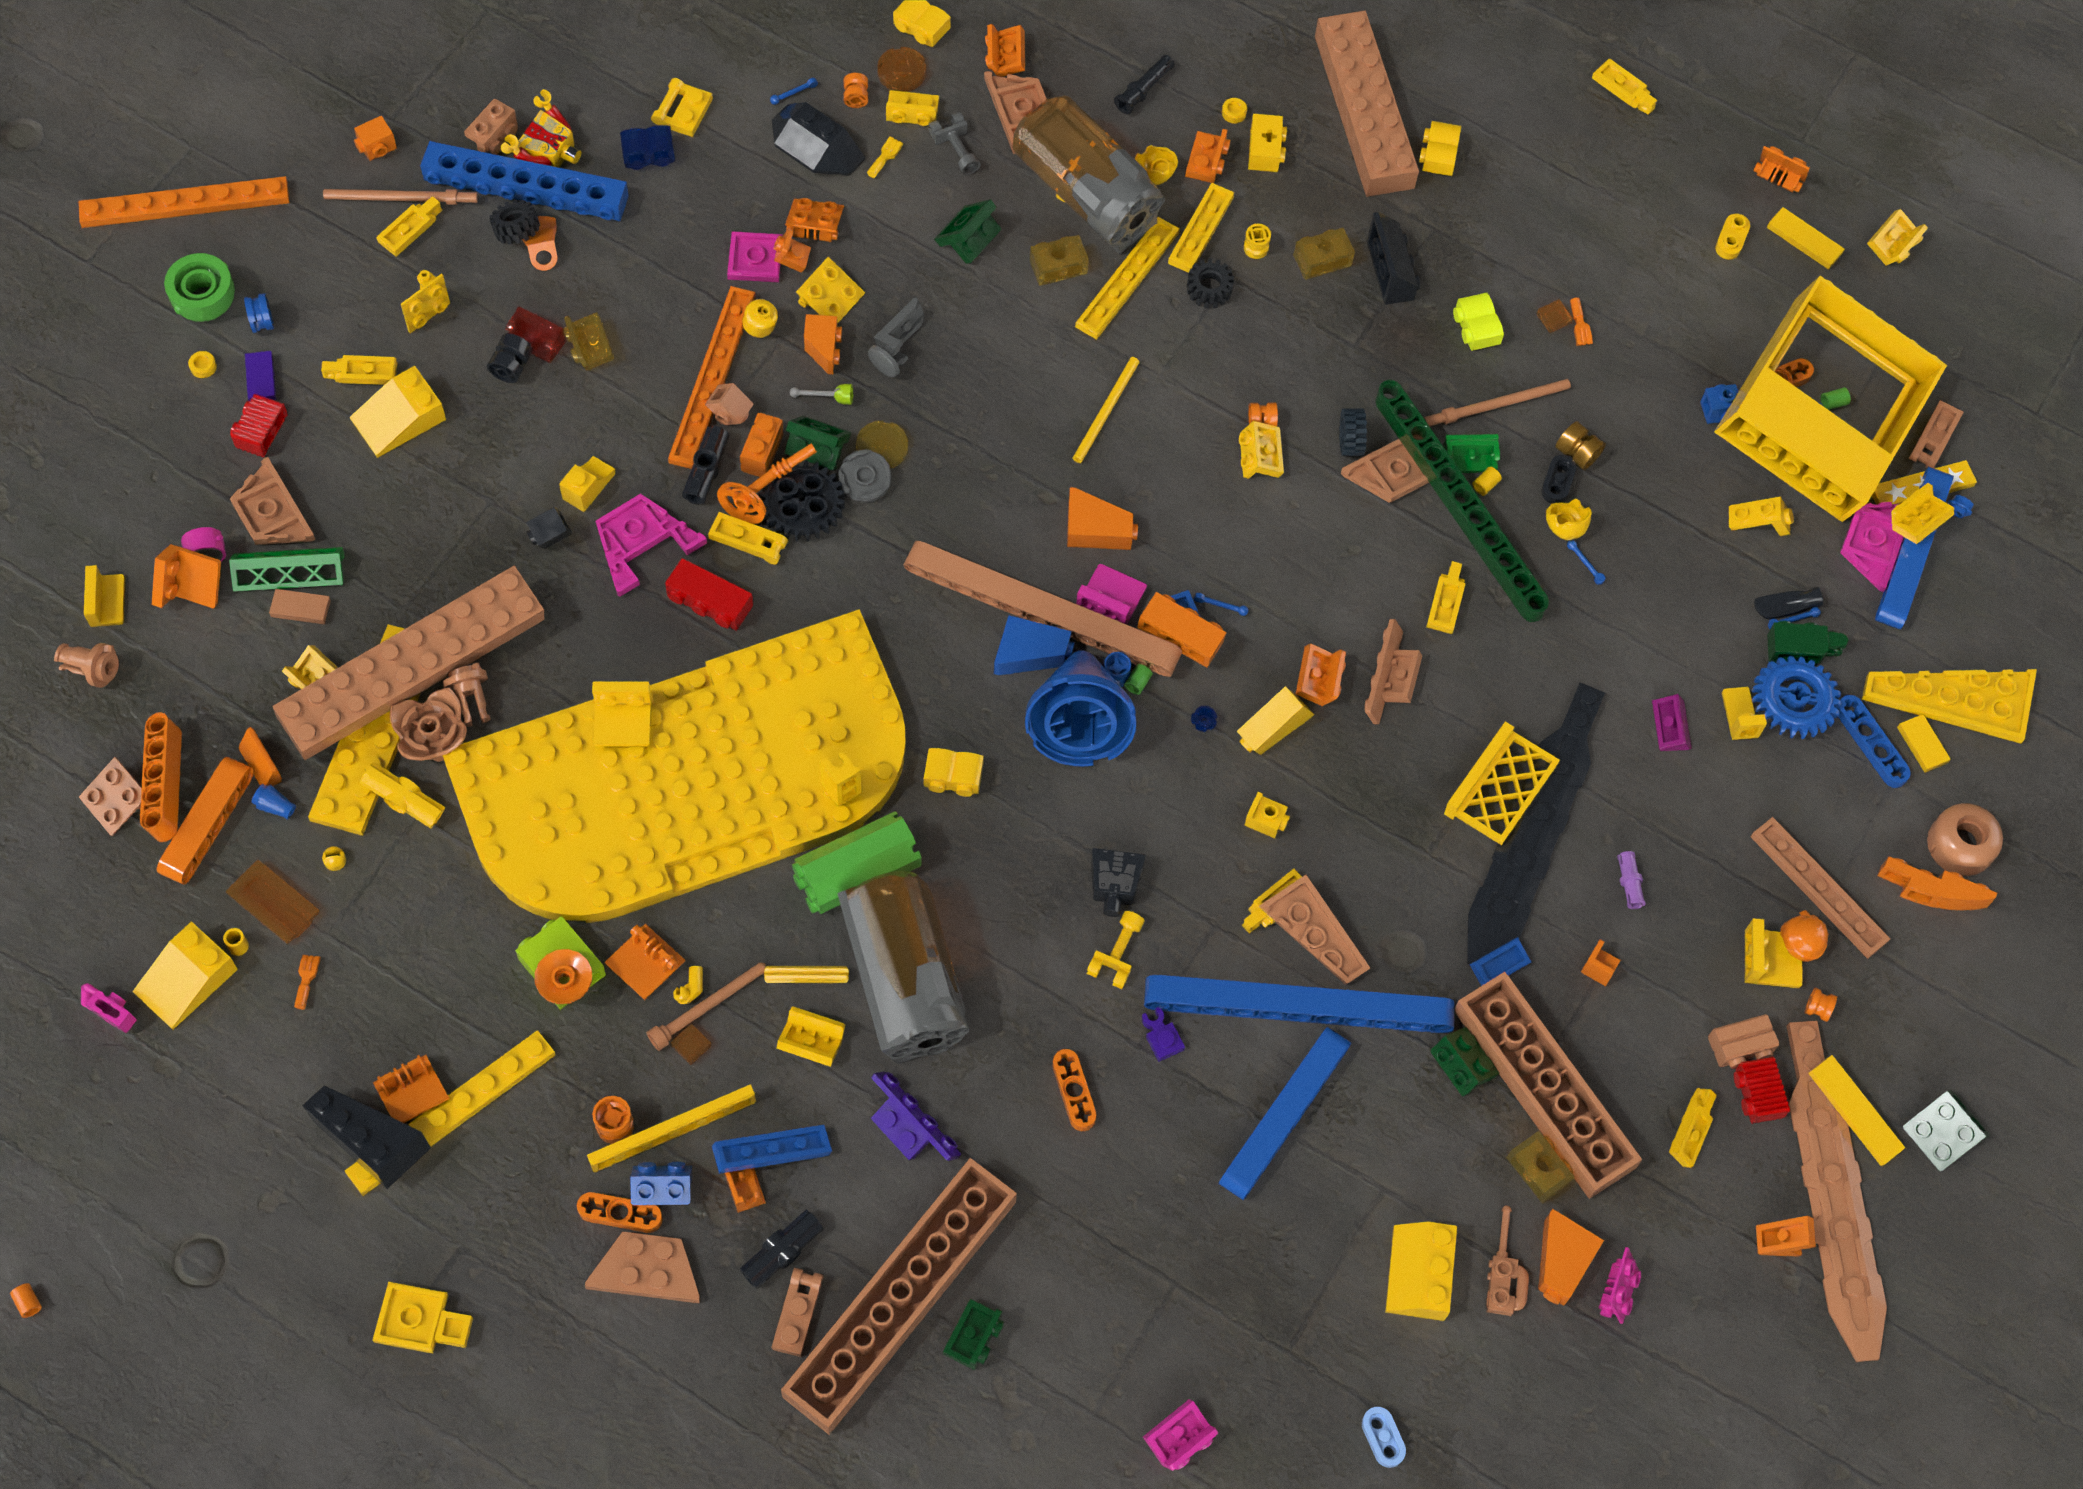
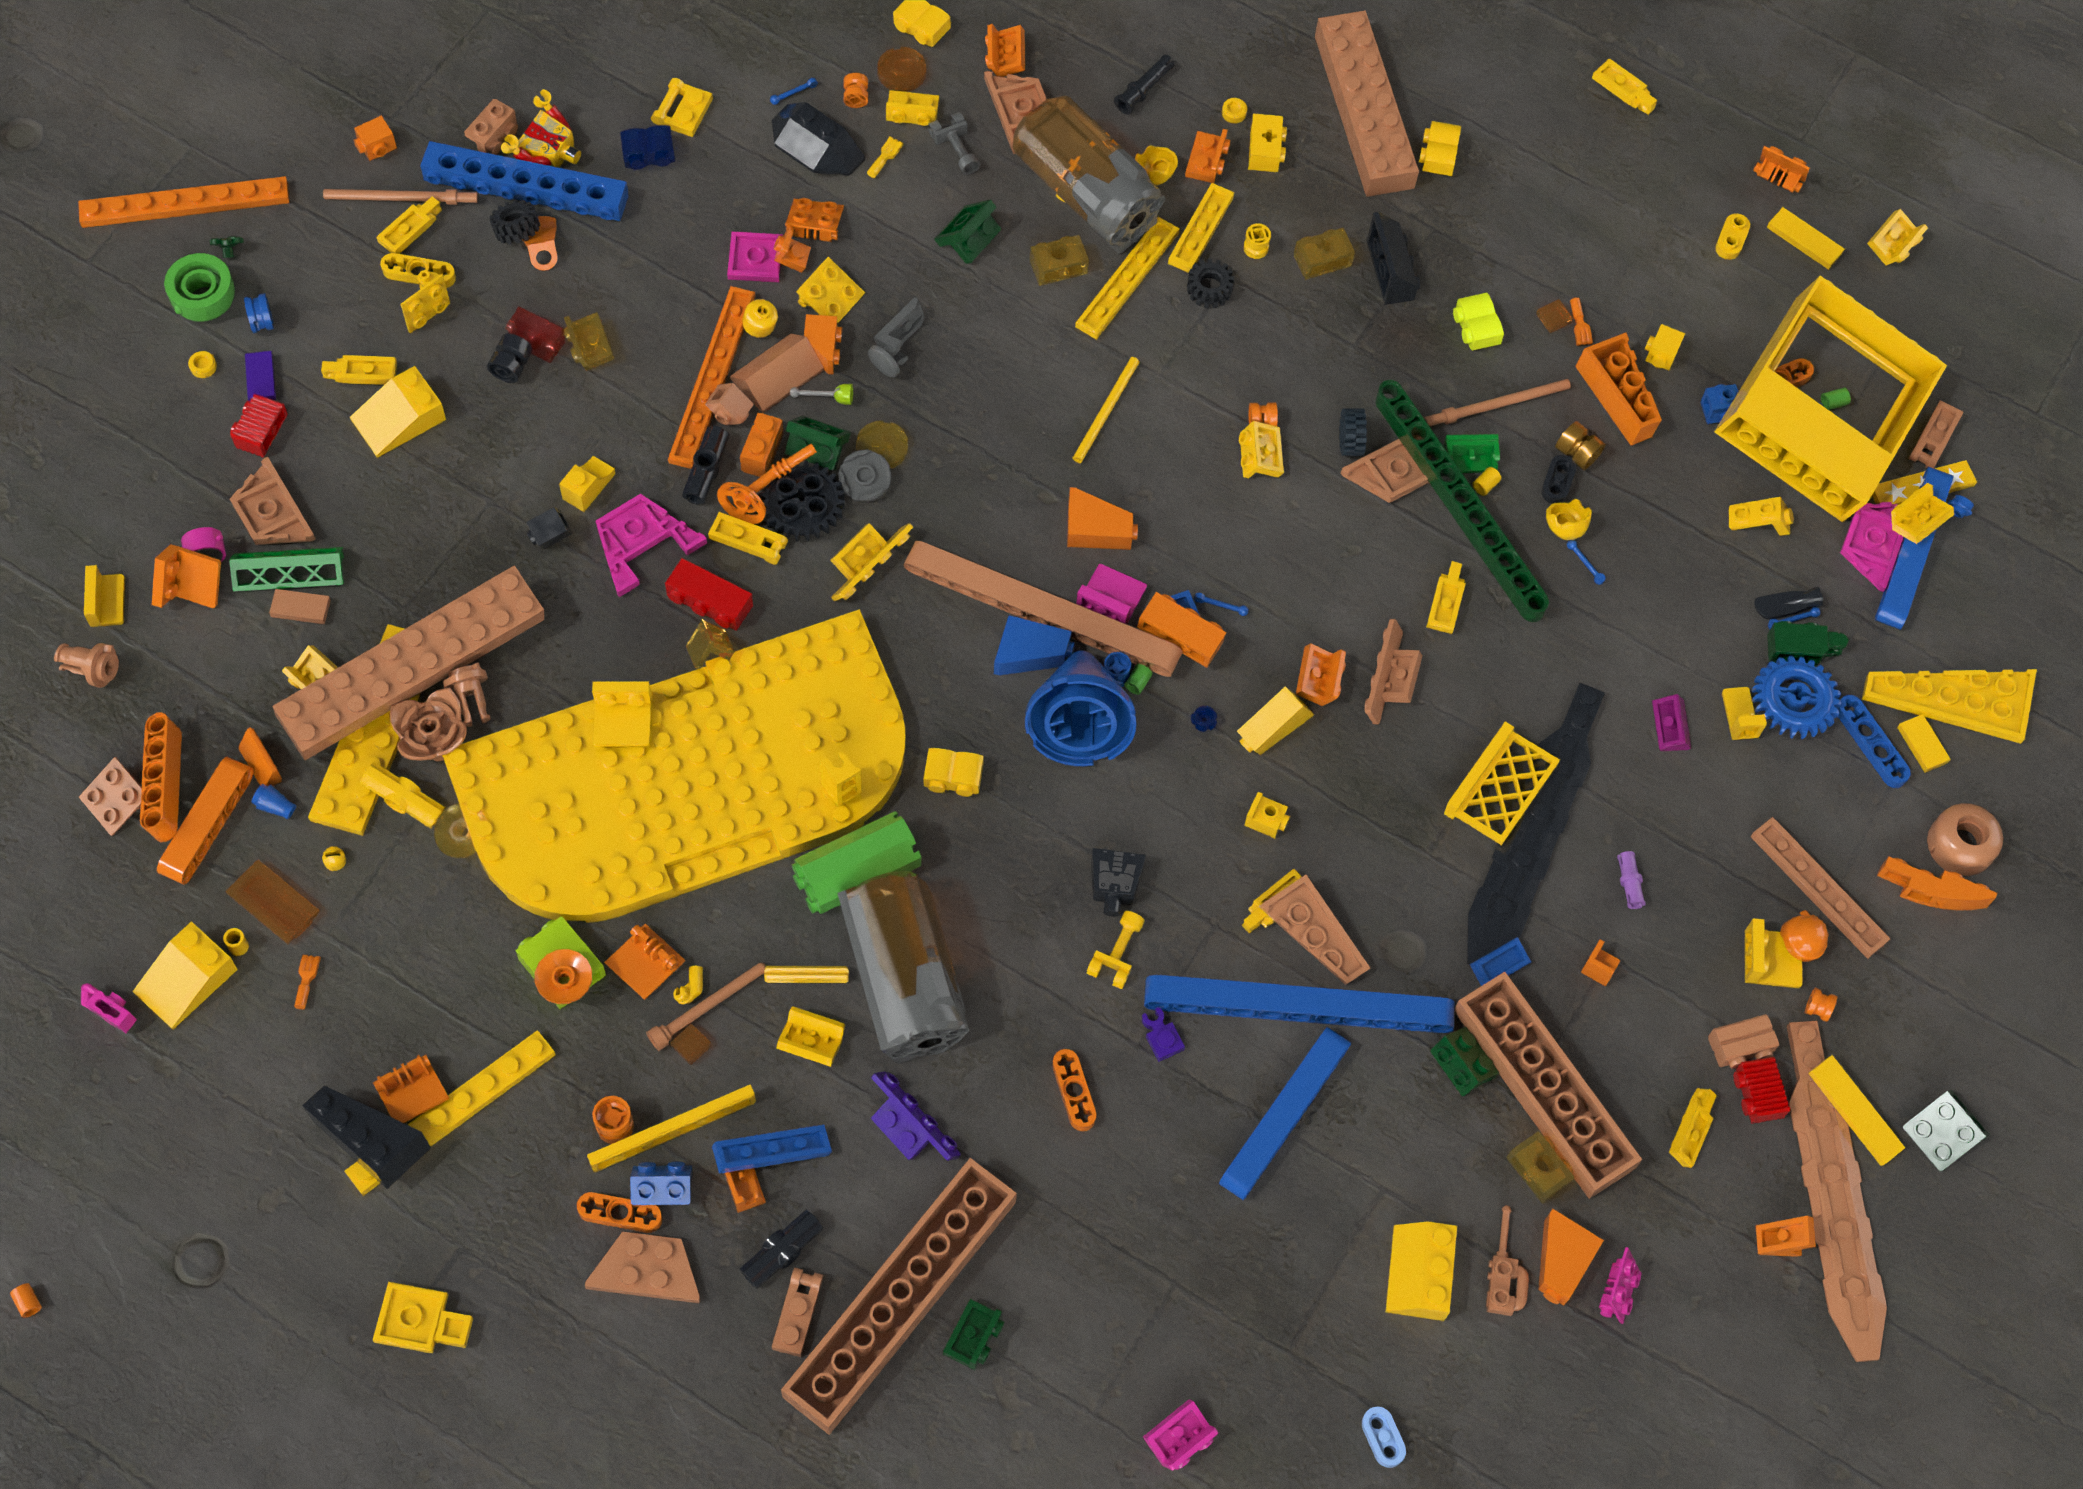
(227, 244): none -> dark green plant
(411, 262): none -> yellow beam
(449, 833): none -> clear yellow dish
(708, 639): none -> clear yellow panel
(778, 370): none -> nougat slope
(862, 554): none -> yellow bracket
(1620, 387): none -> orange wedge
(1663, 347): none -> yellow brick

